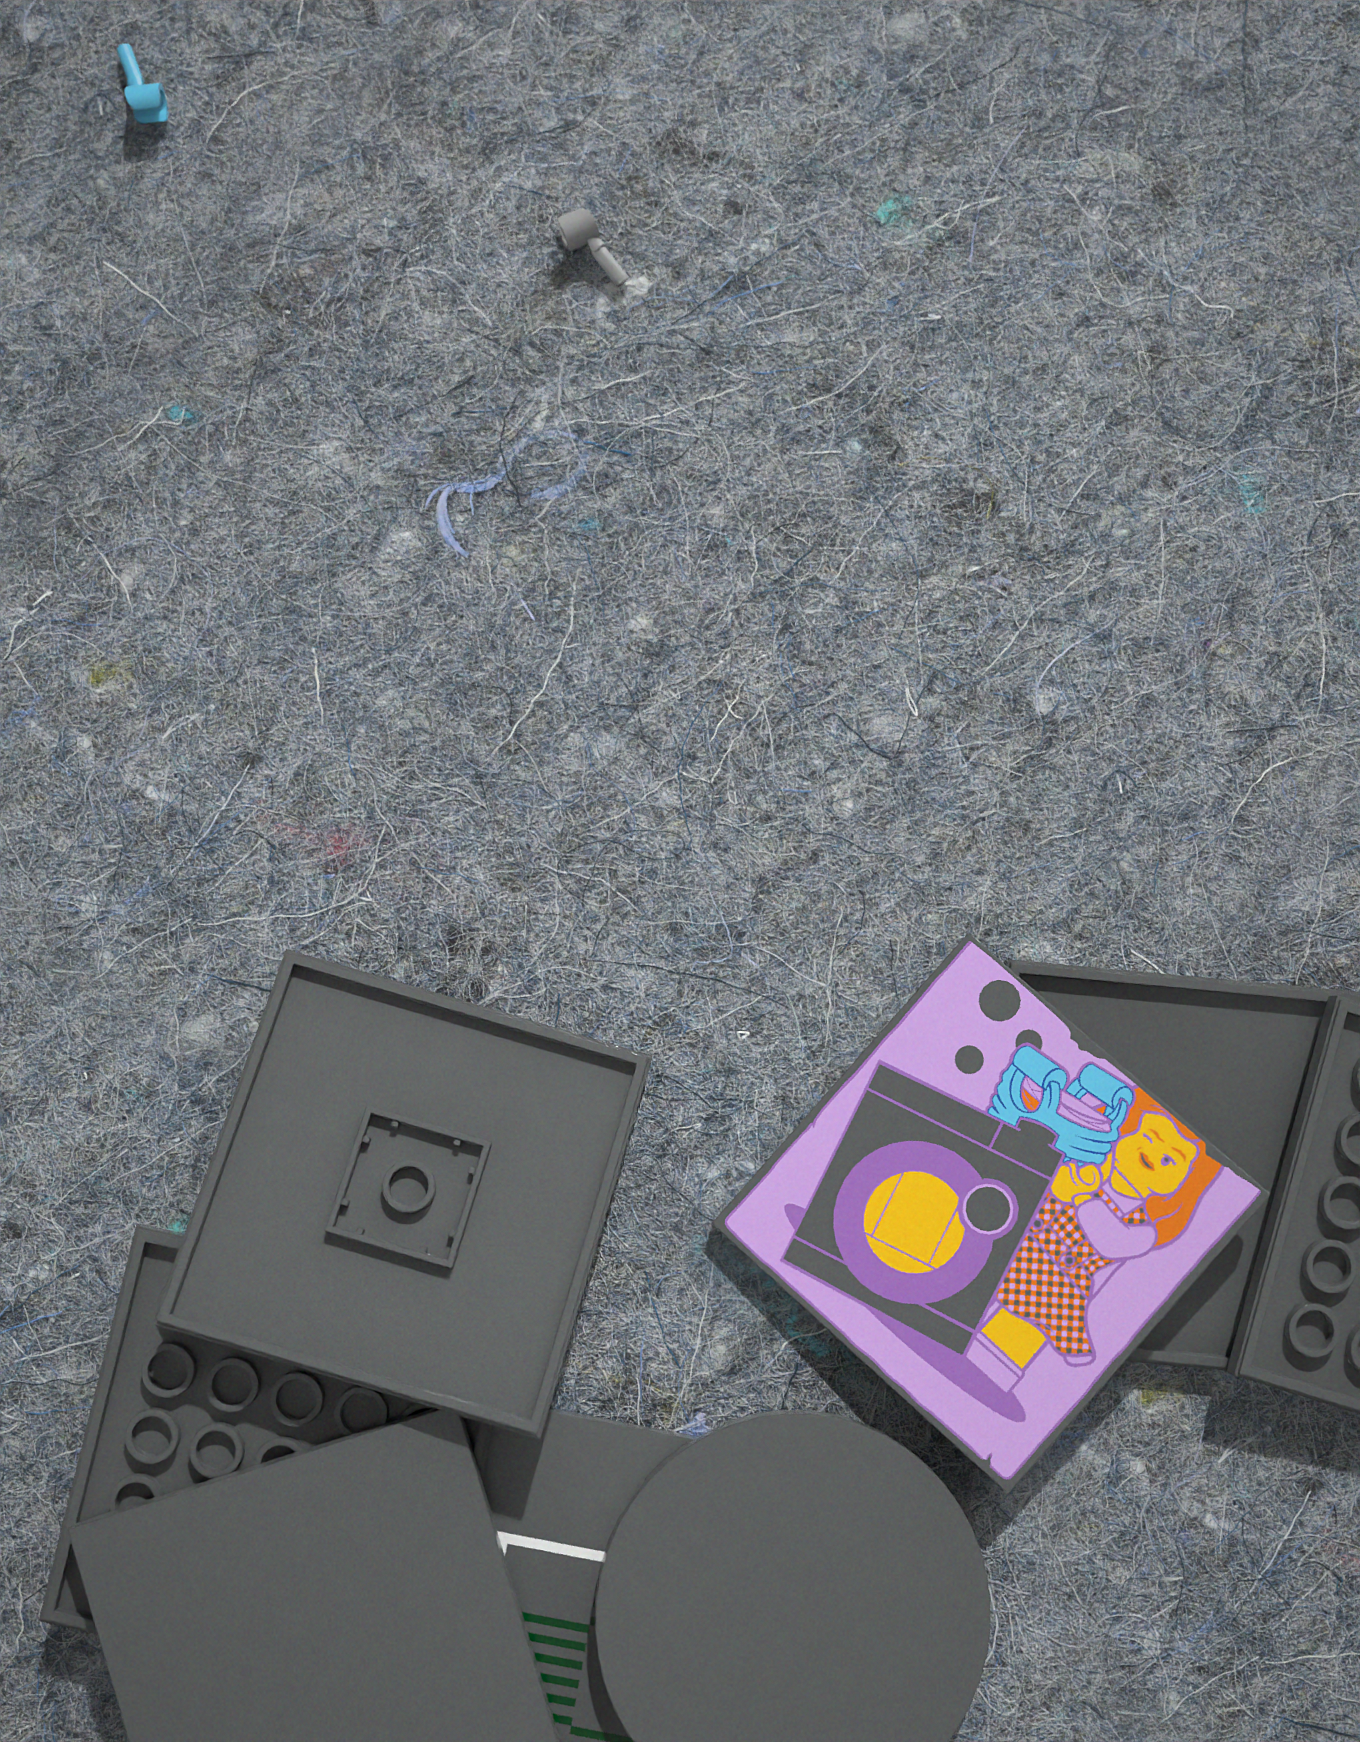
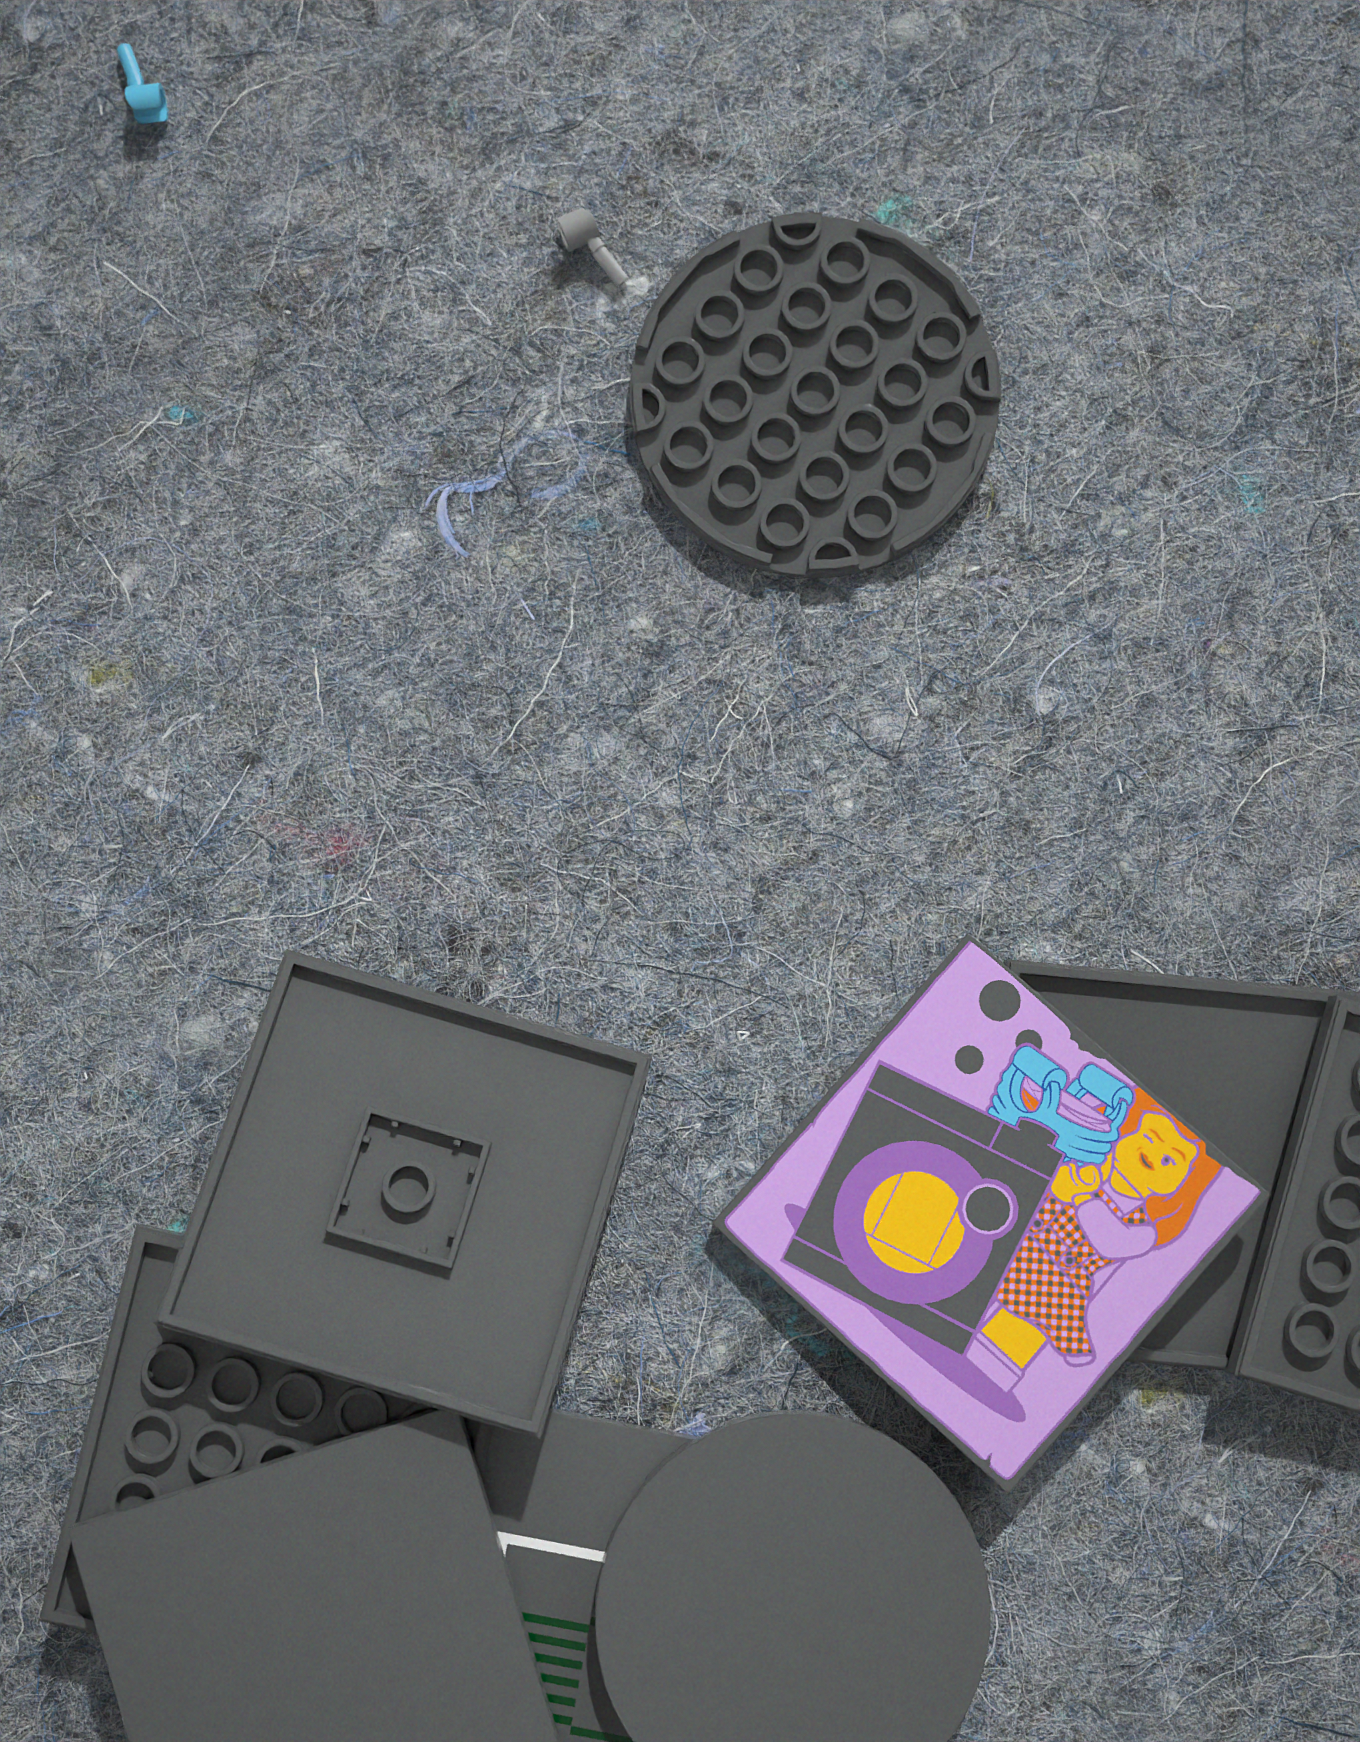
(814, 395): none -> dark grey tile

